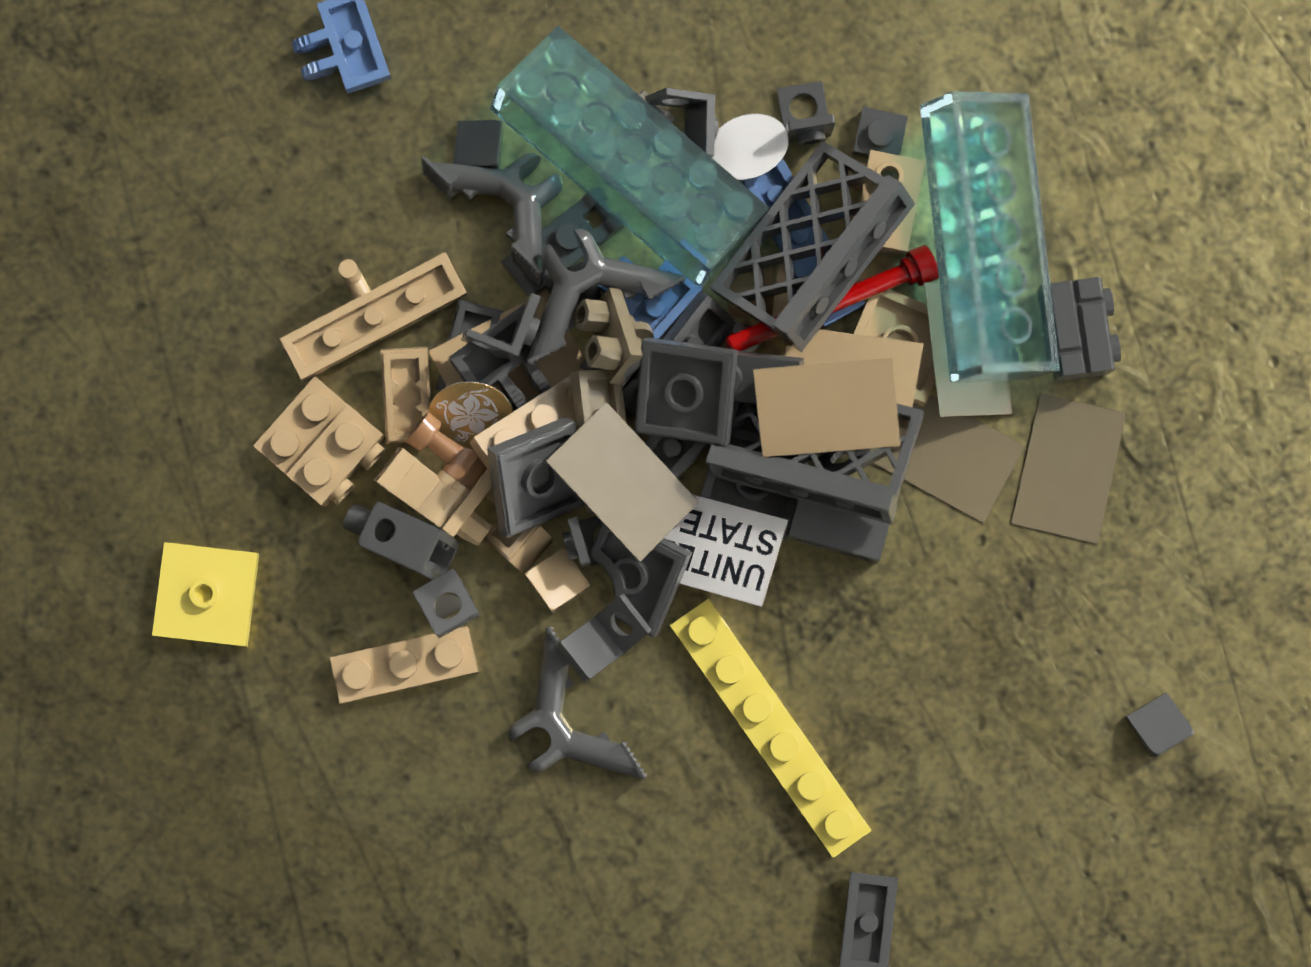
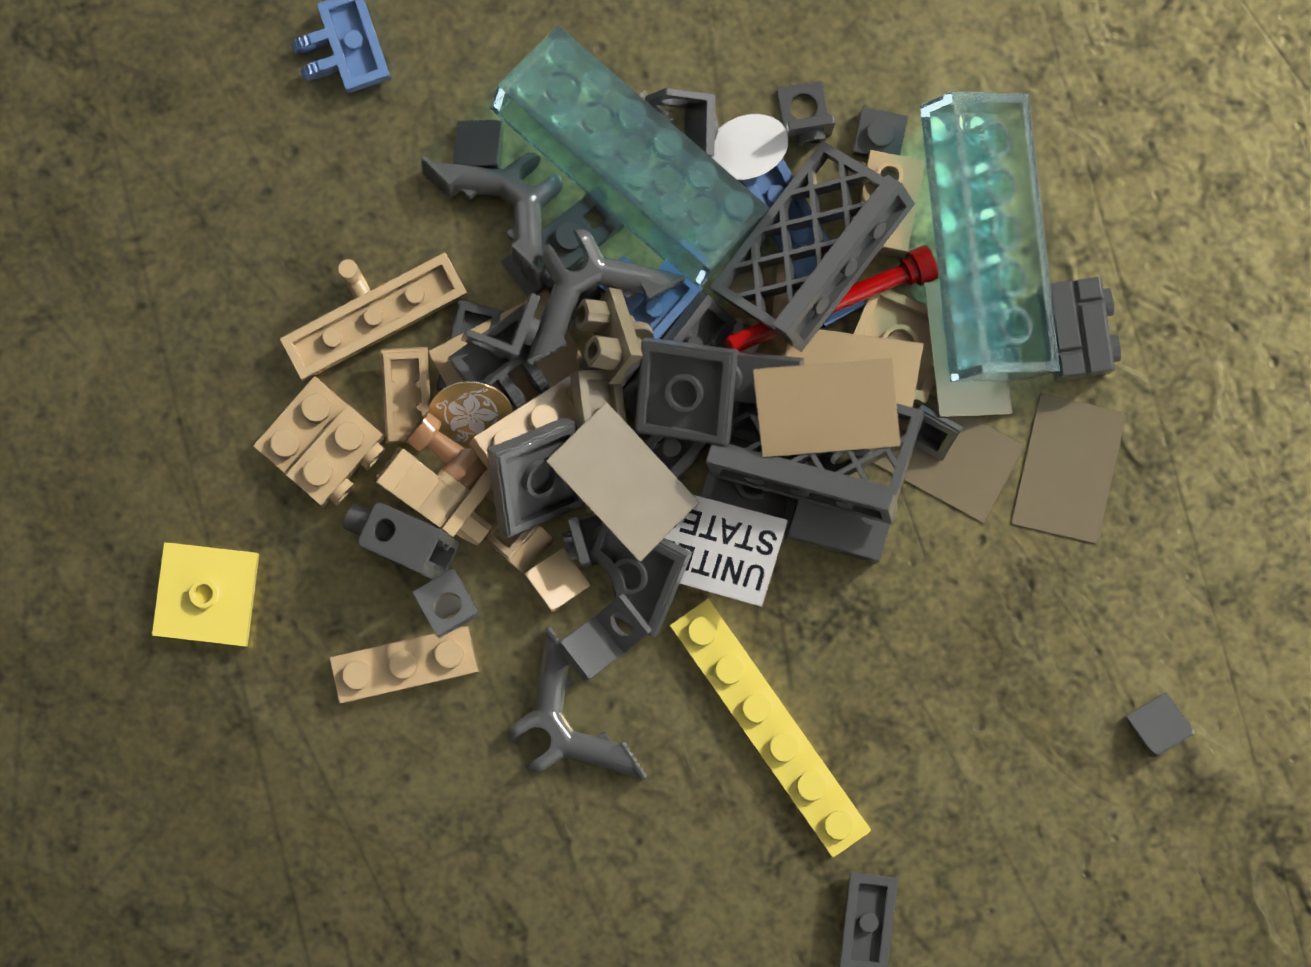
(936, 433): none -> dark grey slope

